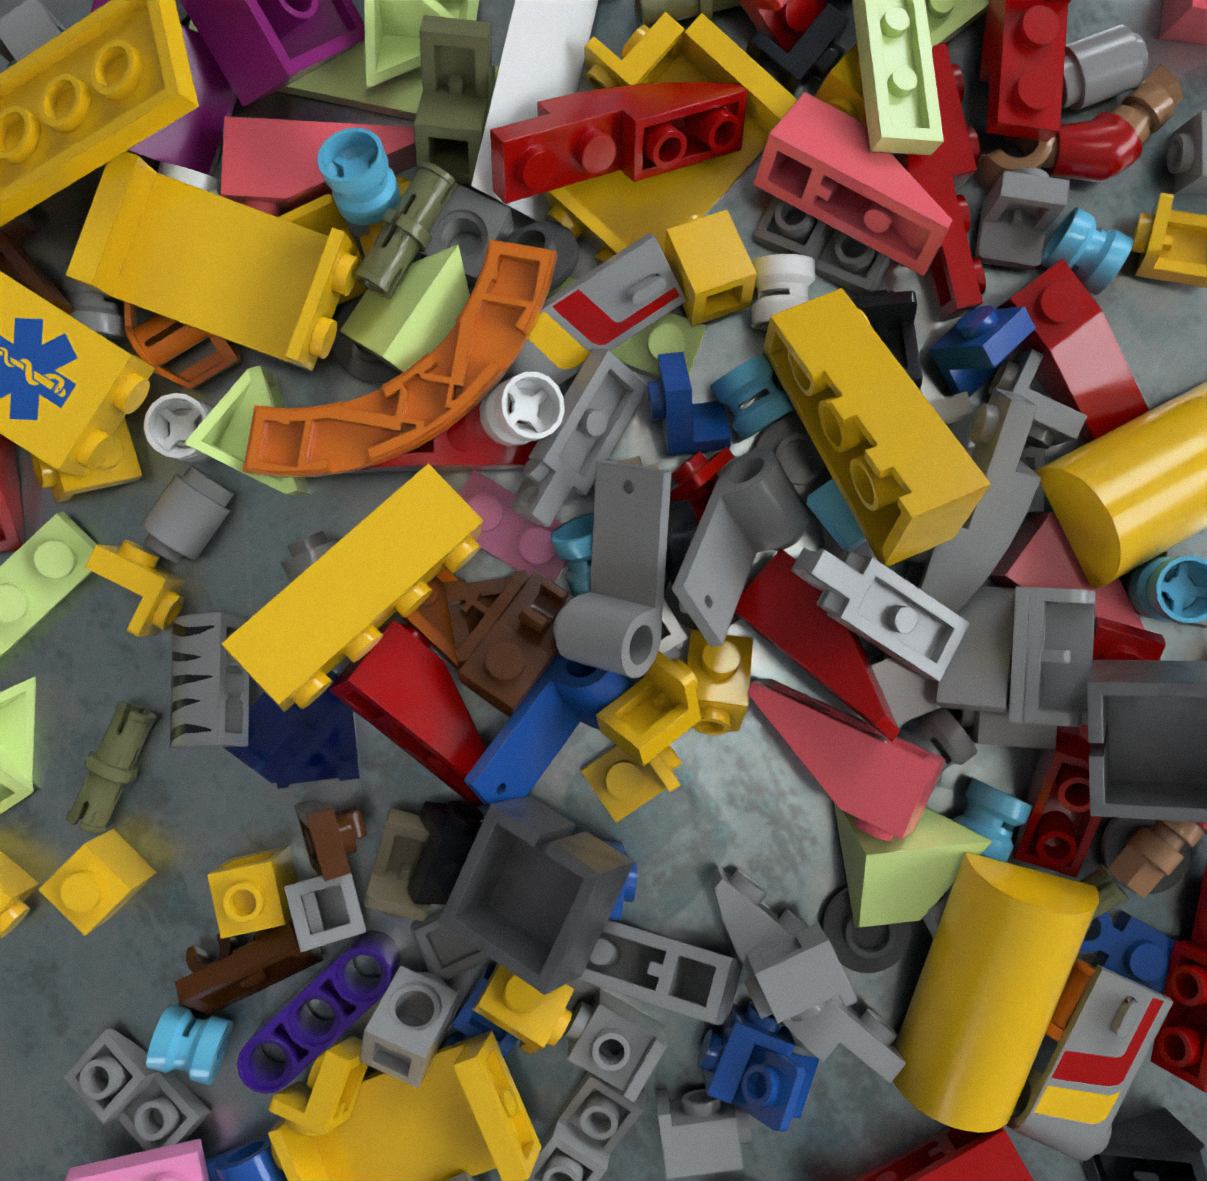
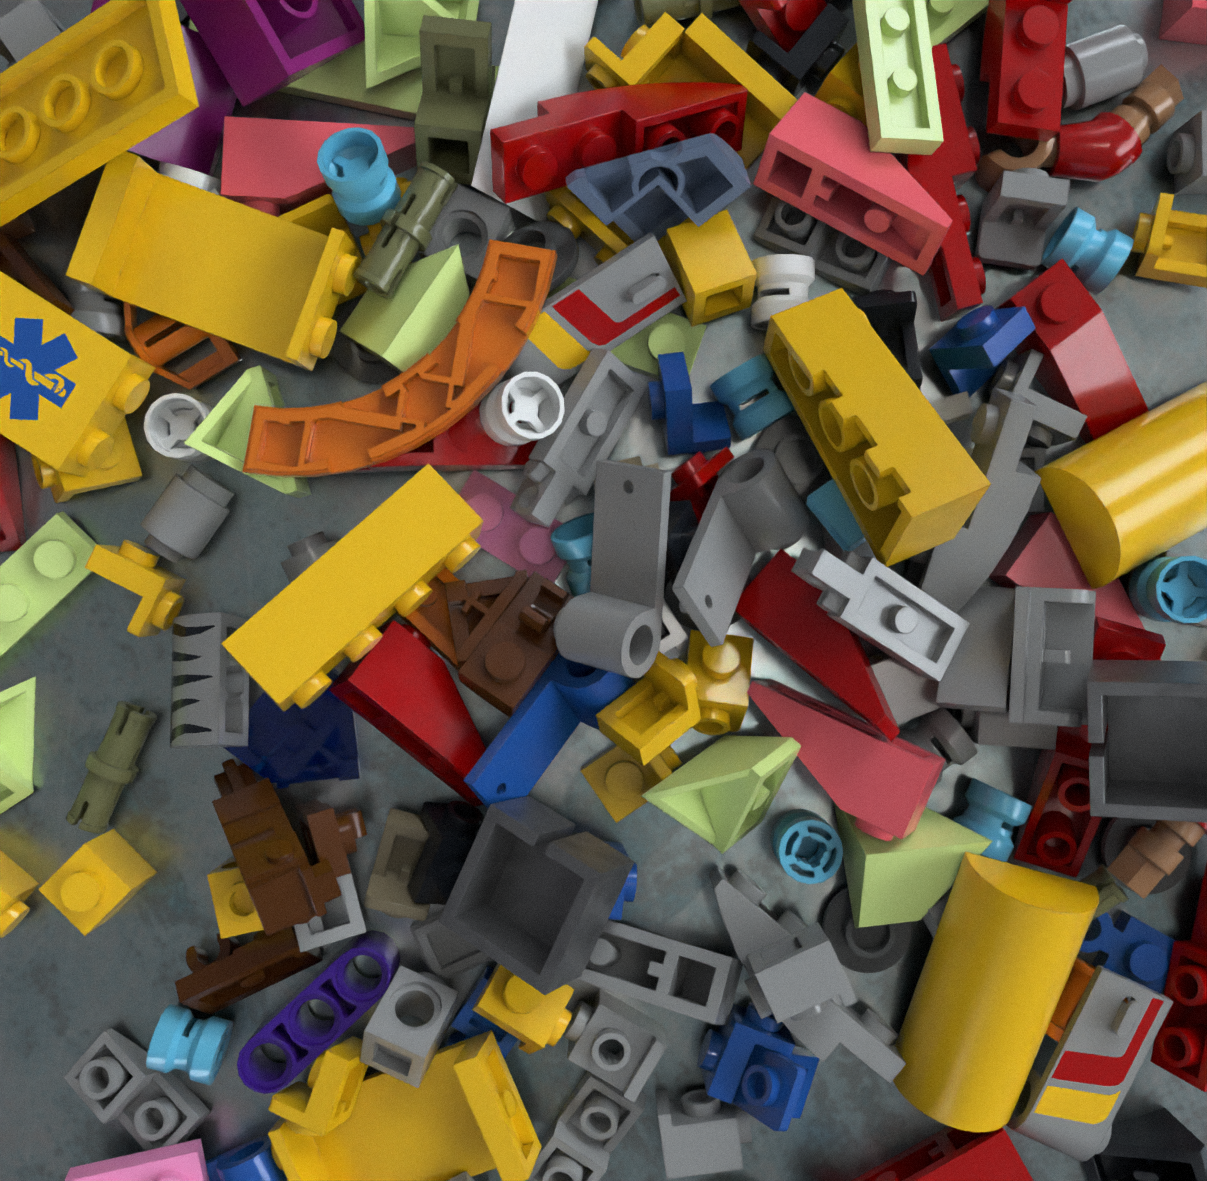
(269, 852): none -> reddish brown piece
(663, 185): none -> sand blue slope
(726, 786): none -> yellowish green slope
(800, 833): none -> medium azure wheel

